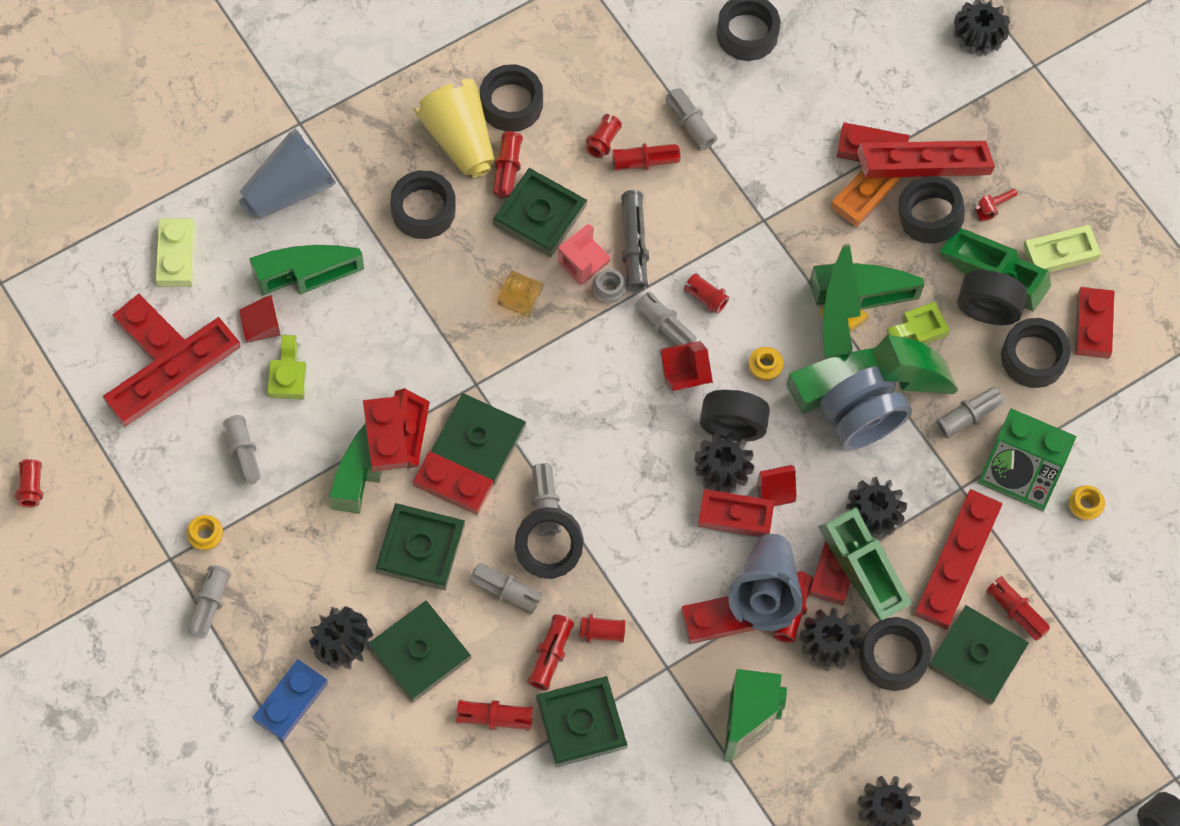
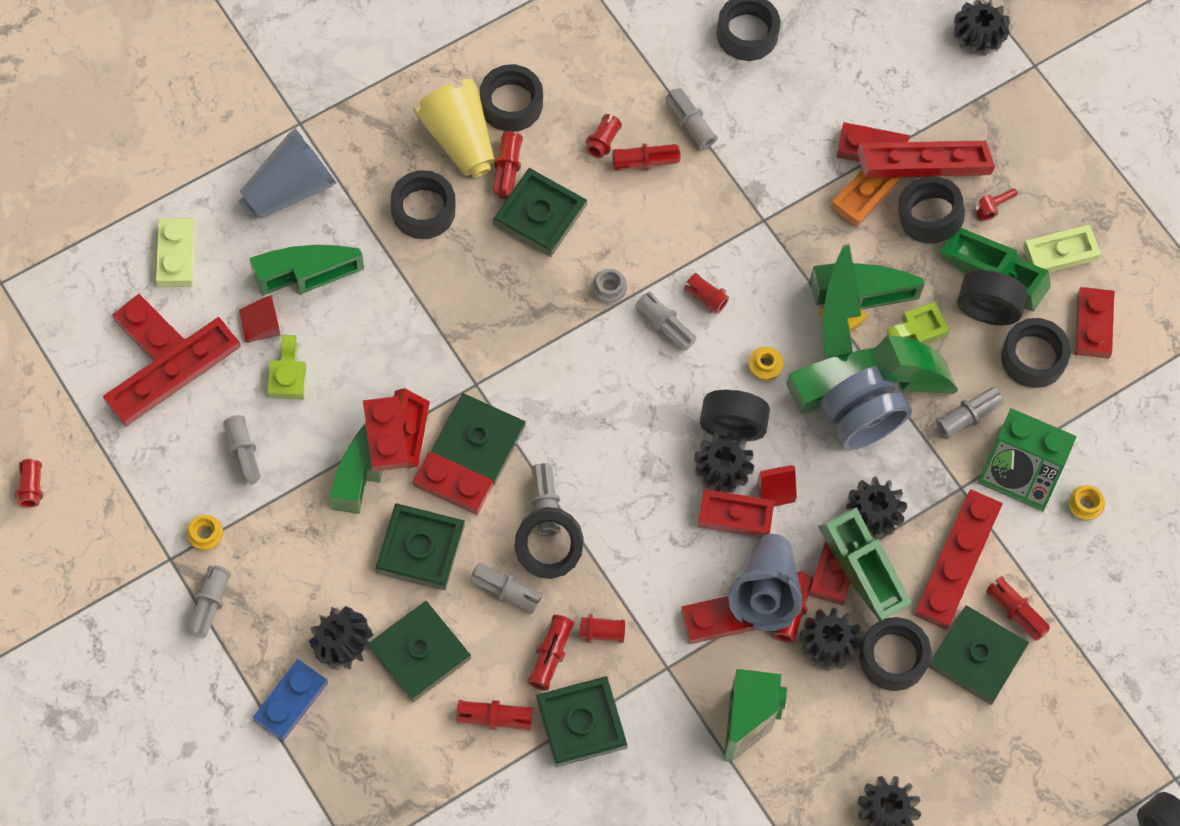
(520, 293): clear yellow tile -> none
(582, 255): coral panel -> none
(635, 252): dark grey pin -> none
(686, 365): red panel -> none

